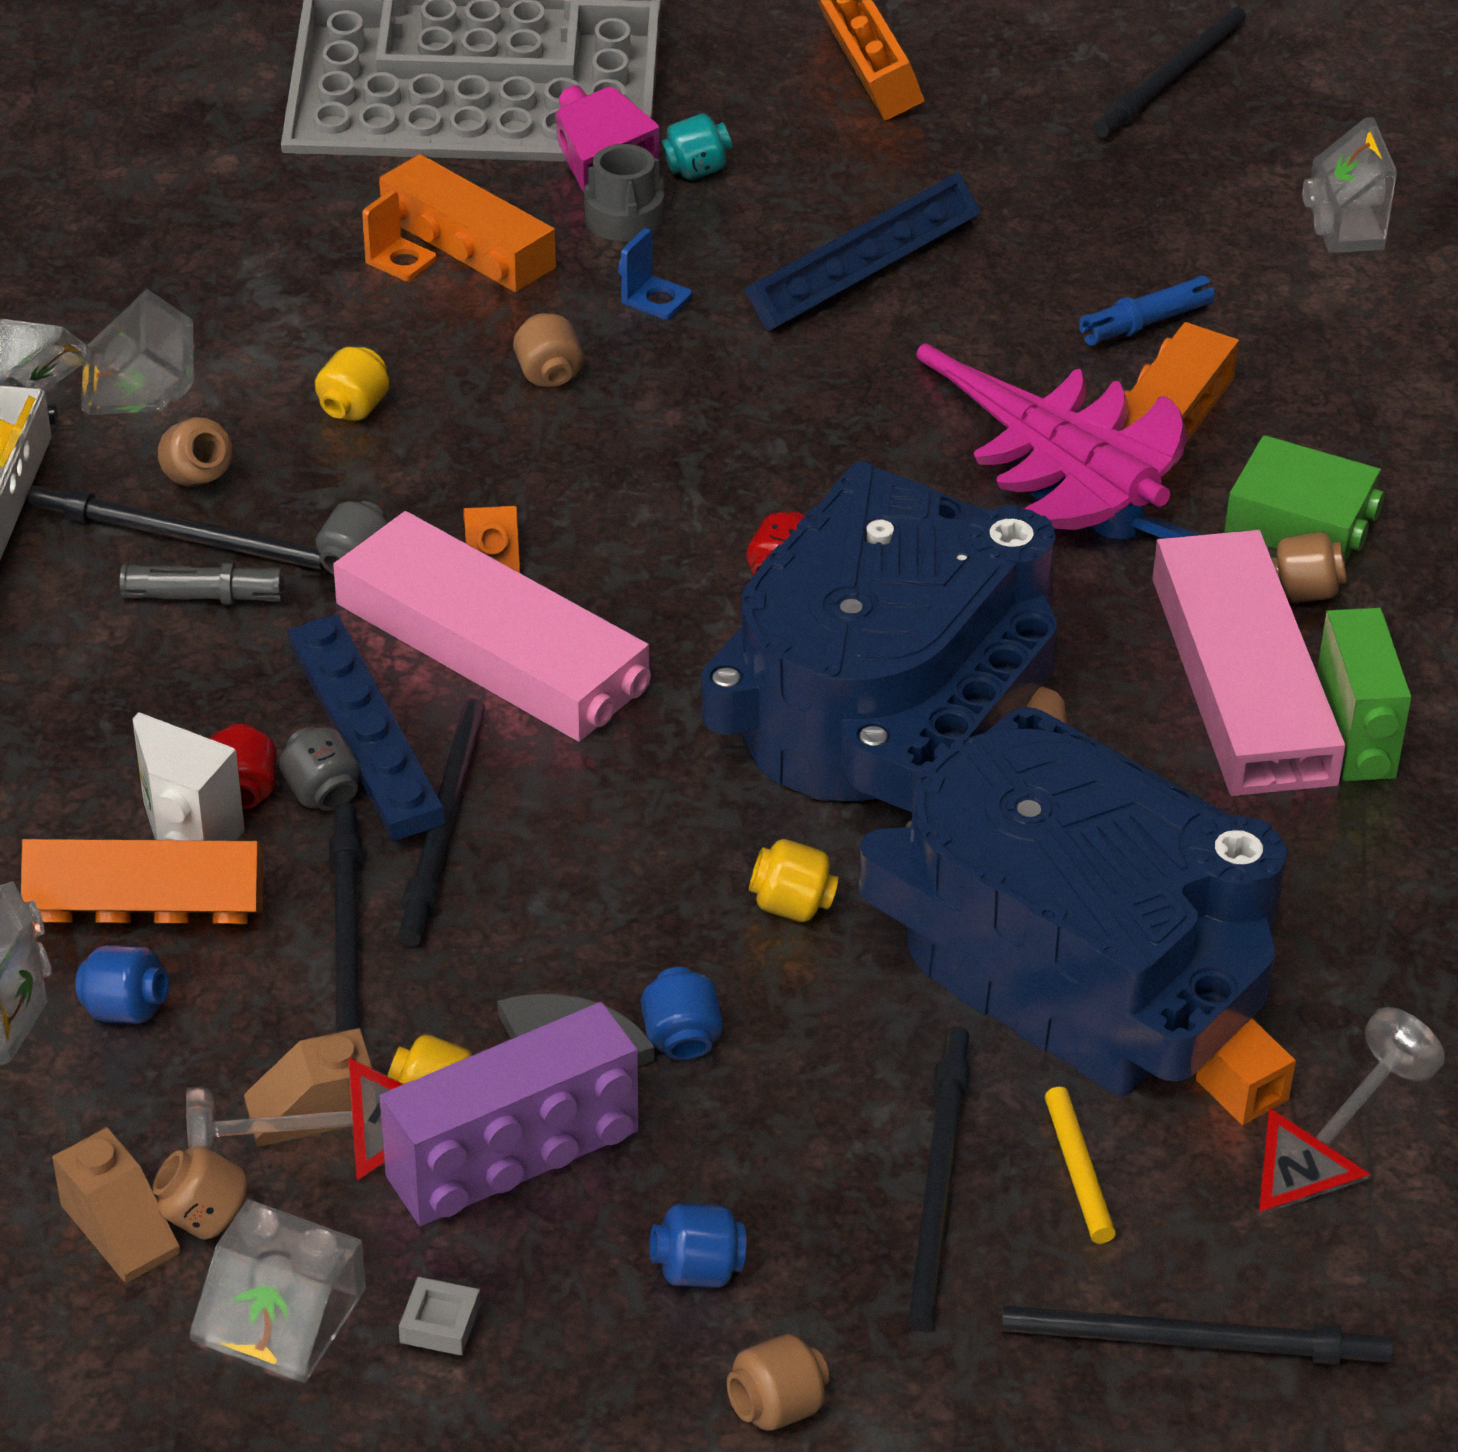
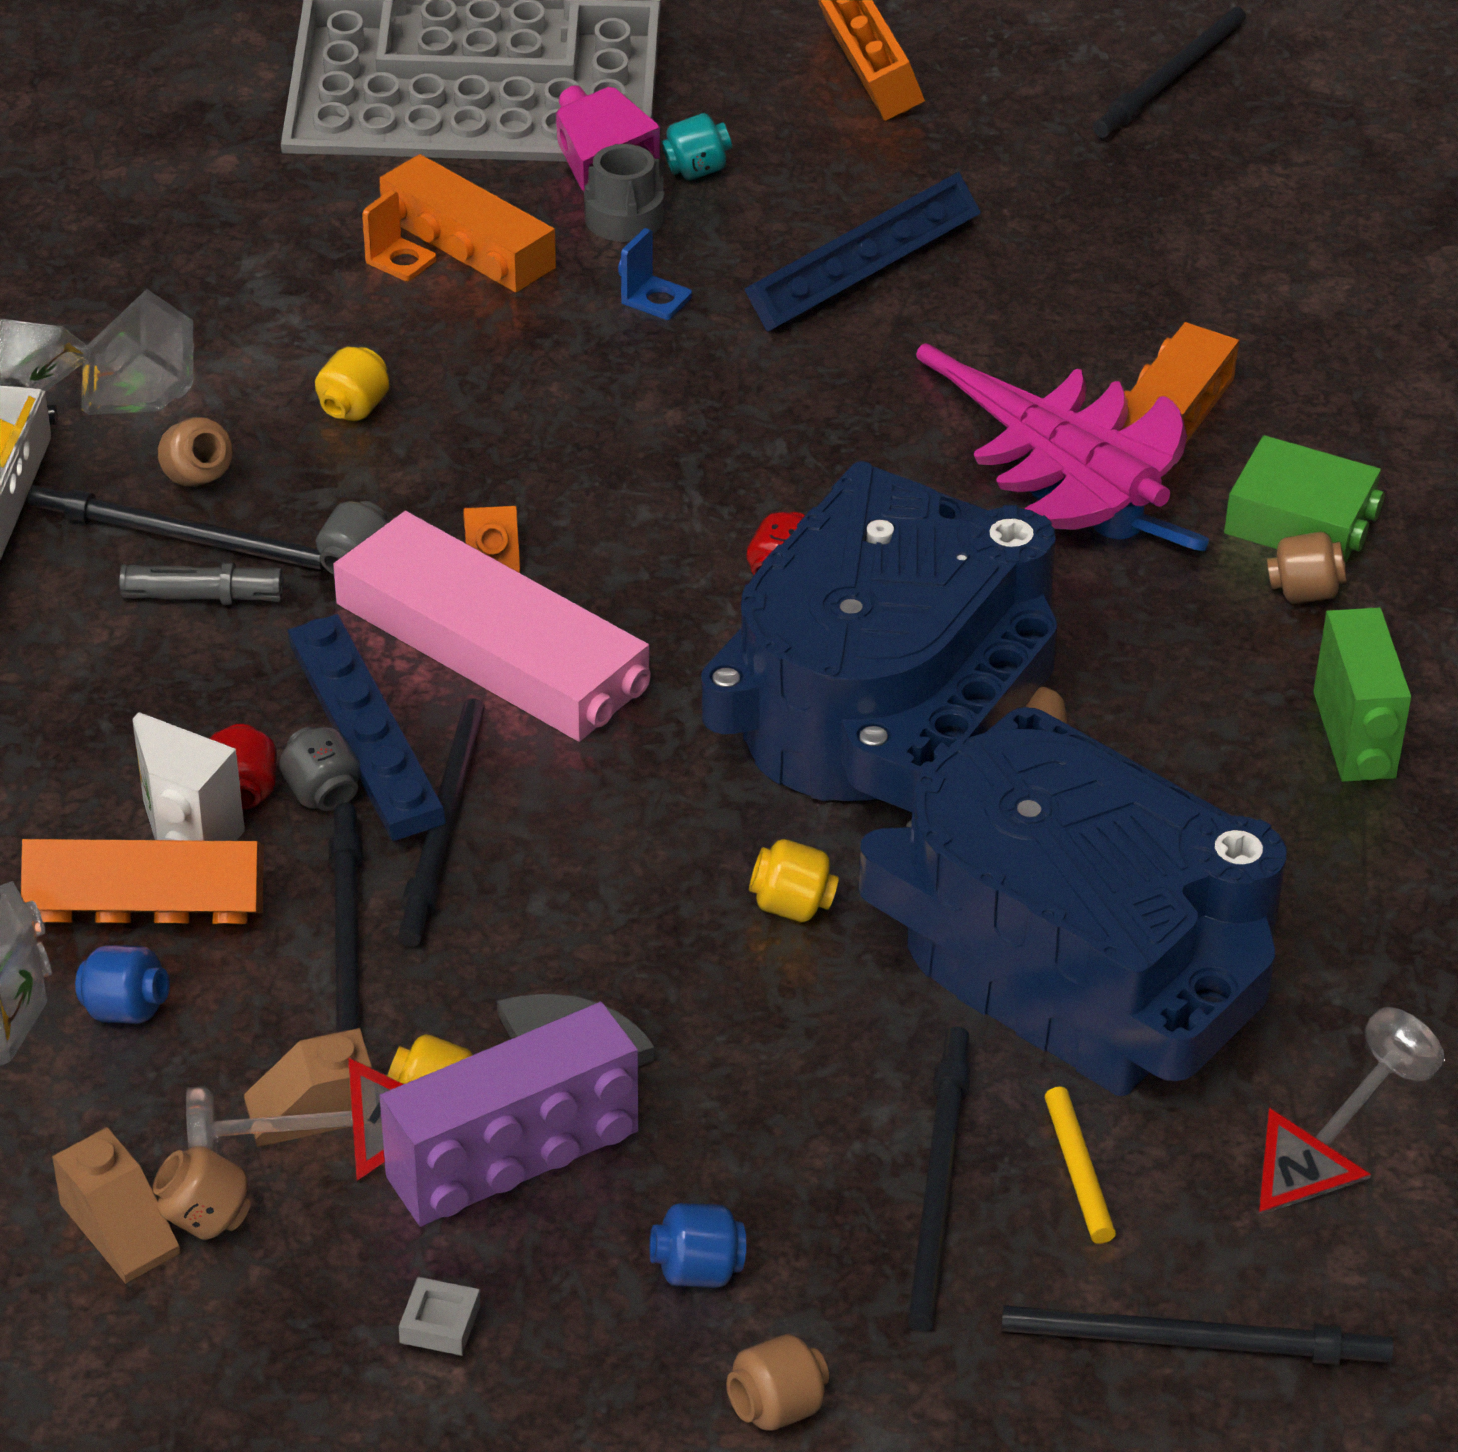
(278, 1290): clear slope -> none
(546, 348): medium nougat head -> none
(682, 1013): blue head -> none
(1131, 315): blue pin -> none
(1247, 663): bright pink brick -> none
(1249, 1073): orange brick -> none
(1352, 190): clear slope -> none

